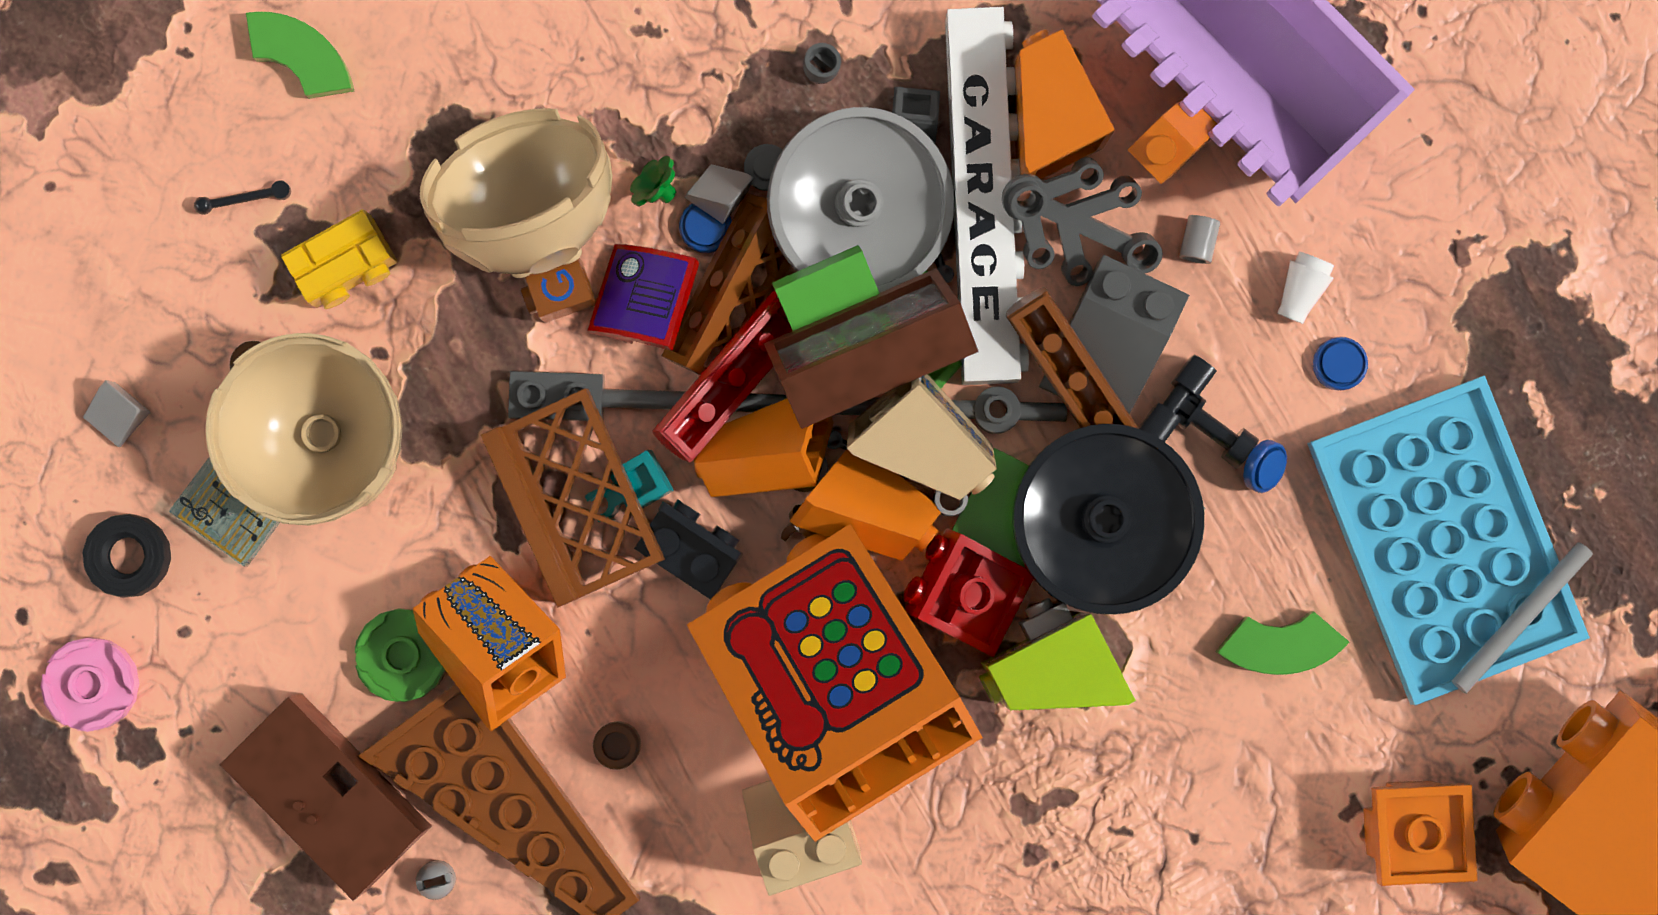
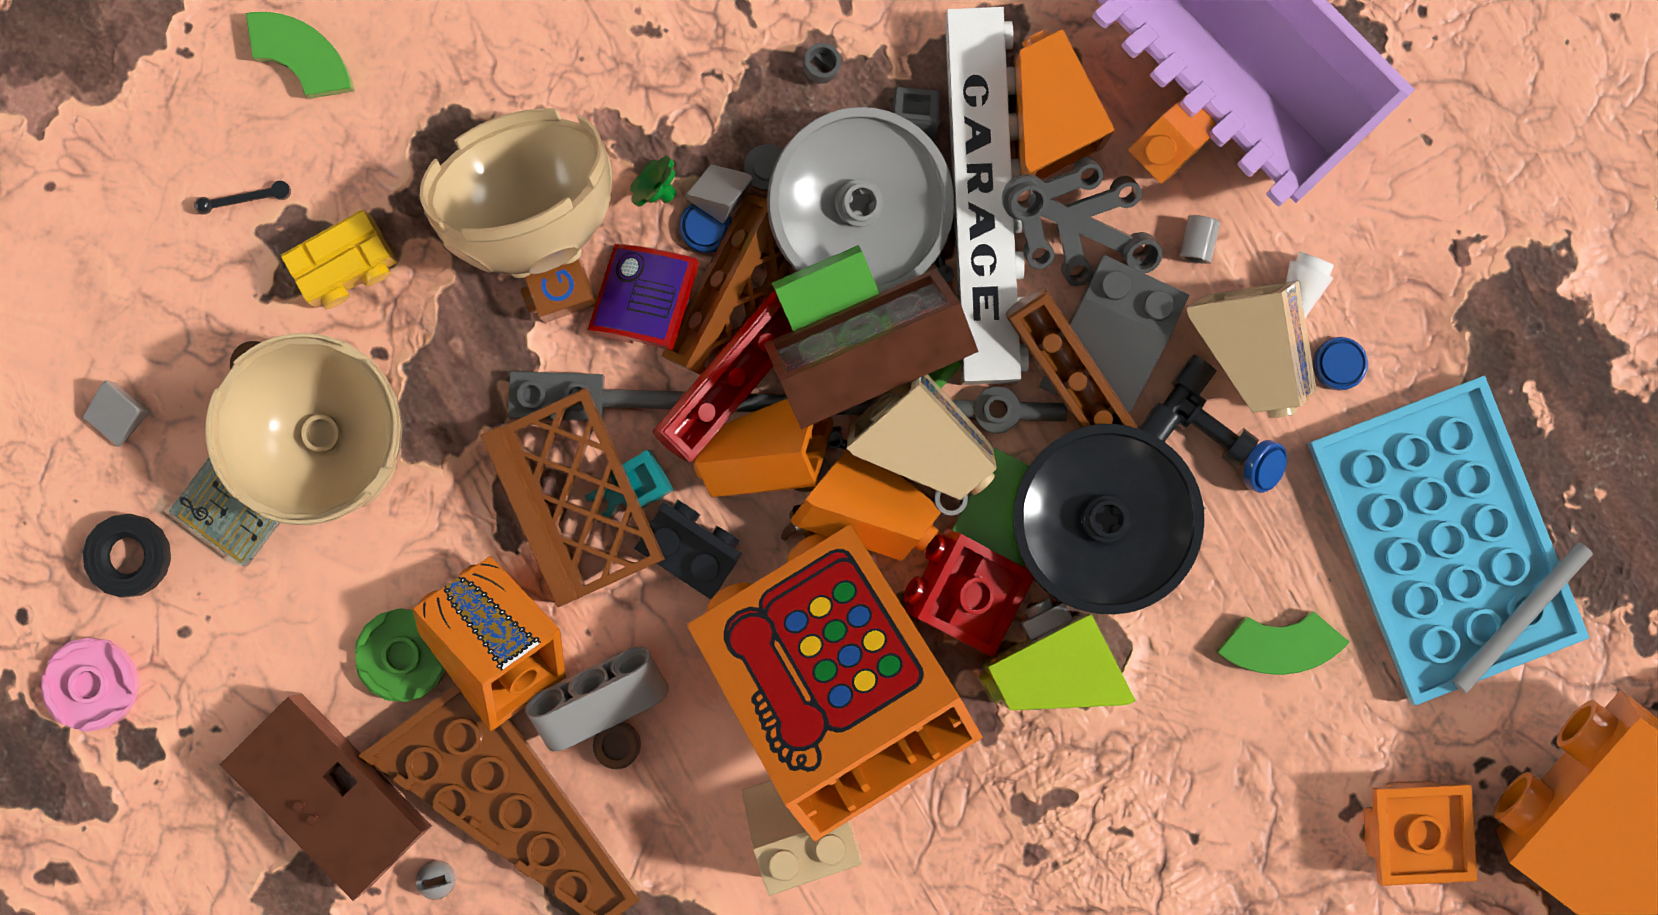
(597, 698): none -> light grey beam
(1260, 344): none -> tan slope

